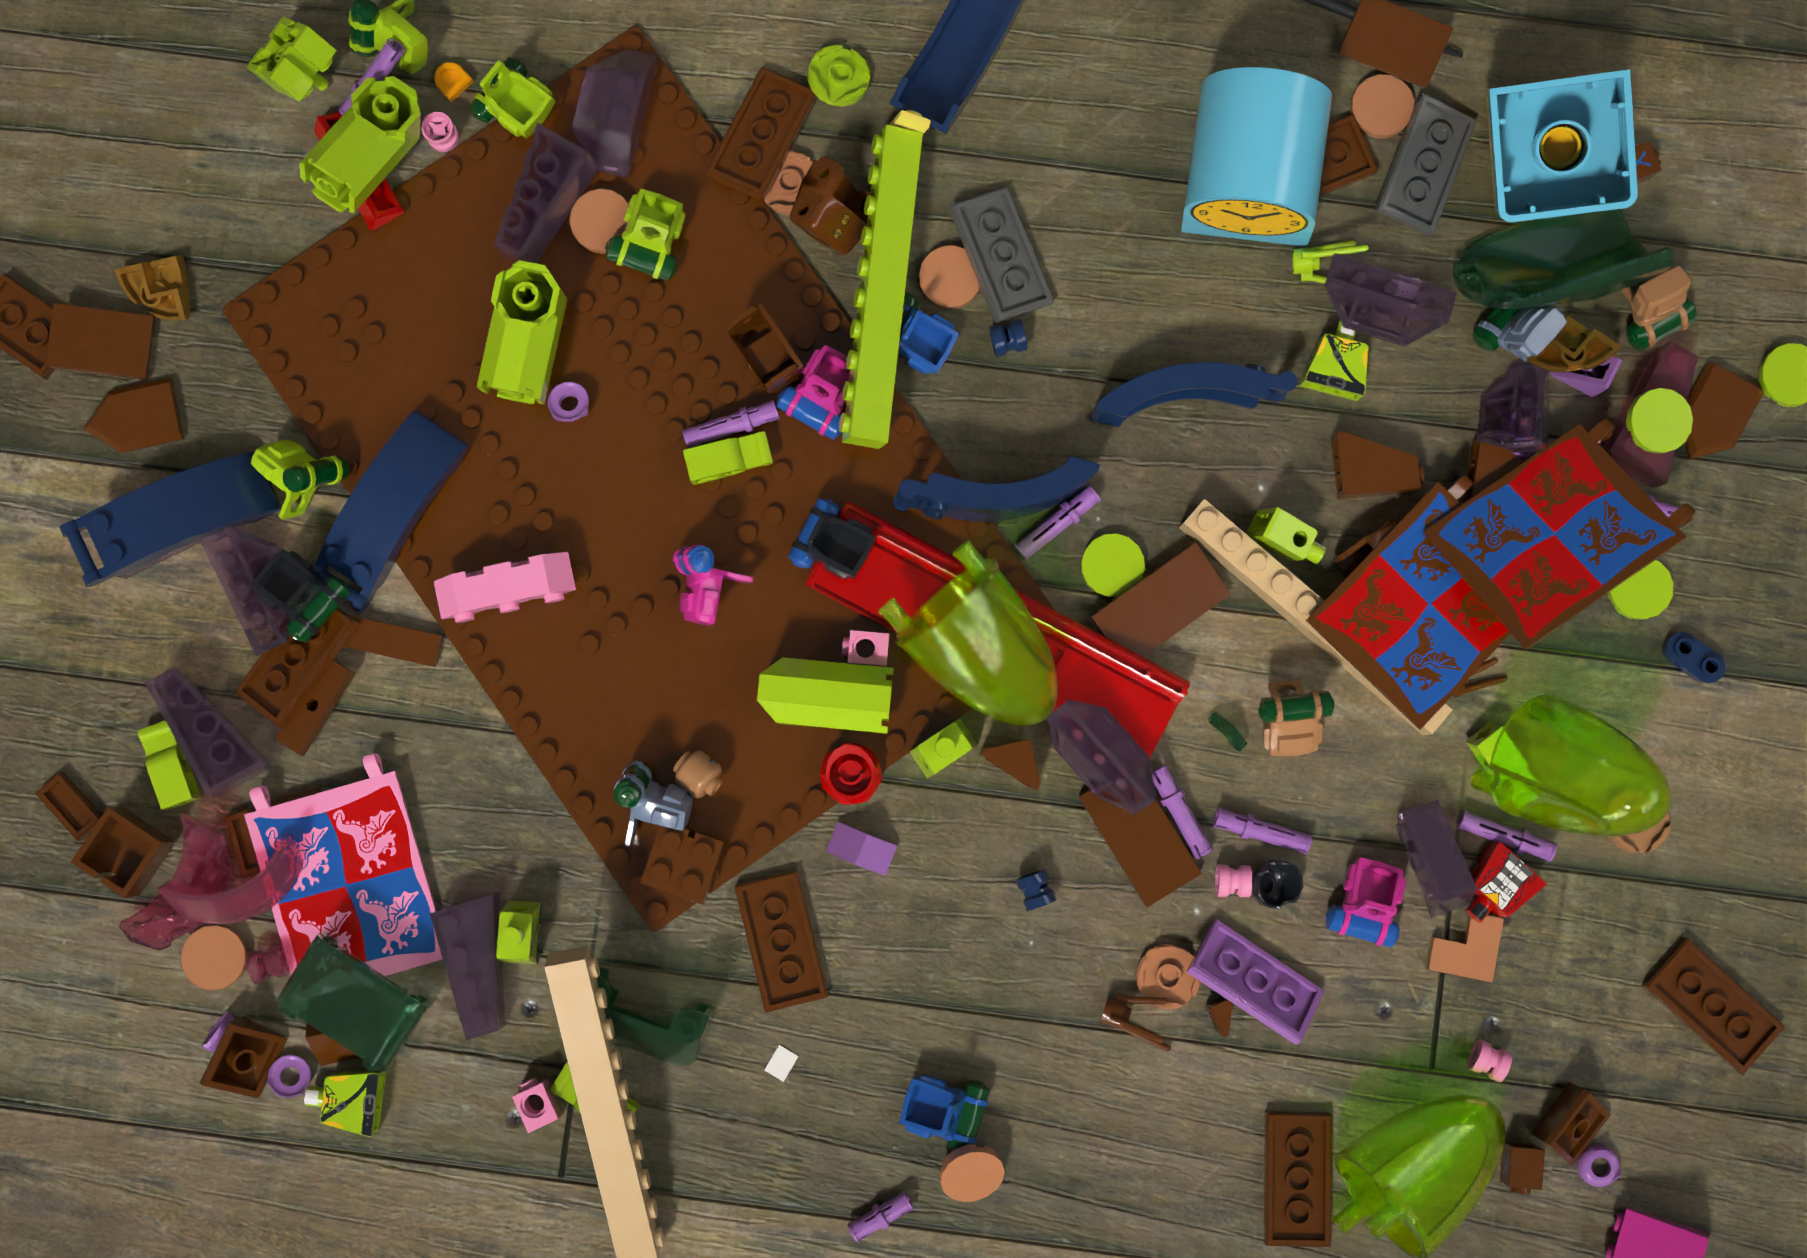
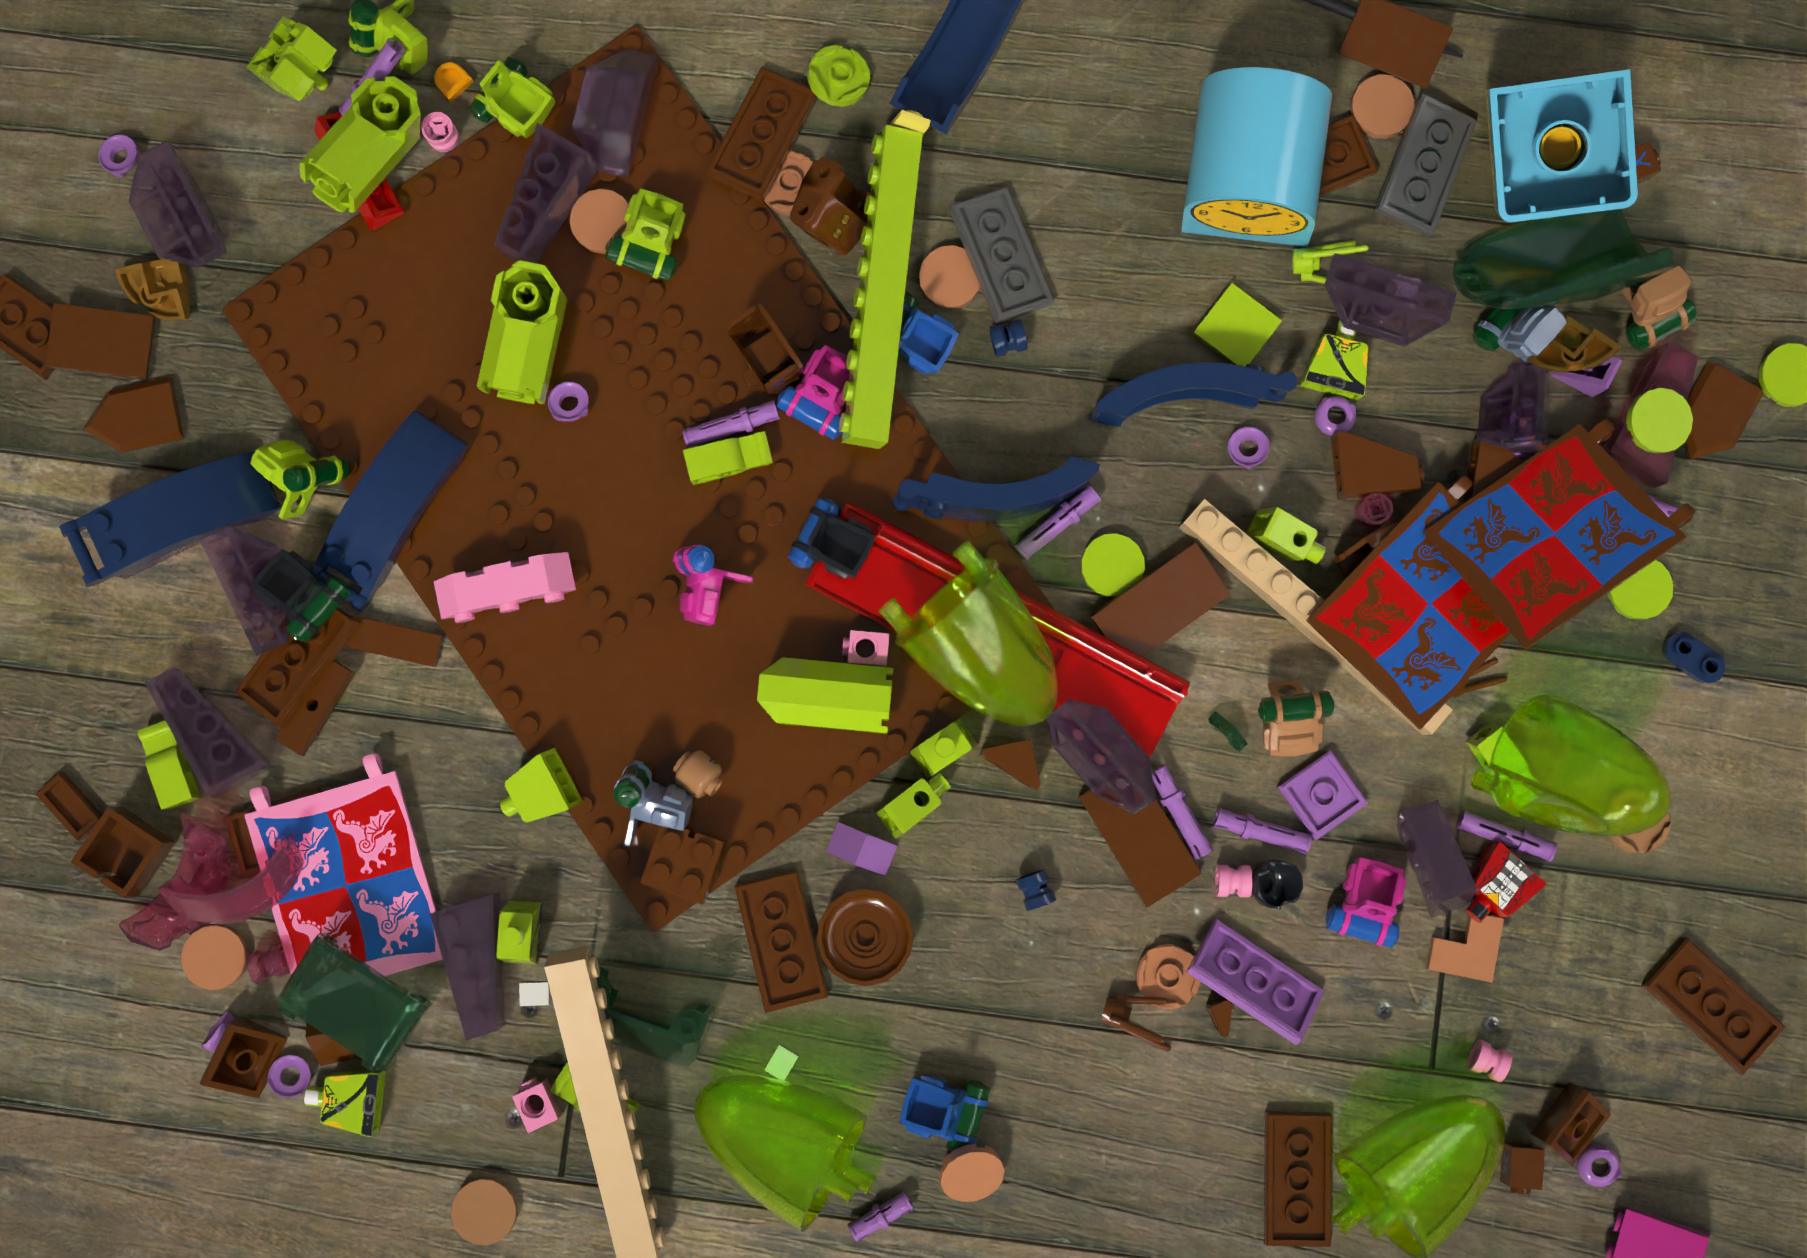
(111, 147): none -> medium lavender piece
(174, 209): none -> wedge
(484, 1211): none -> medium nougat tile
(534, 994): none -> white sticker
(540, 789): none -> lime torso
(783, 1143): none -> clear neon green windscreen
(850, 773): red hat -> none
(865, 937): none -> reddish brown hat
(904, 813): none -> lime torso
(1237, 327): none -> lime tile
(1248, 434): none -> medium lavender piece
(1322, 411): none -> medium lavender piece
(1322, 795): none -> medium lavender tile
(1369, 515): none -> clear pink wheel

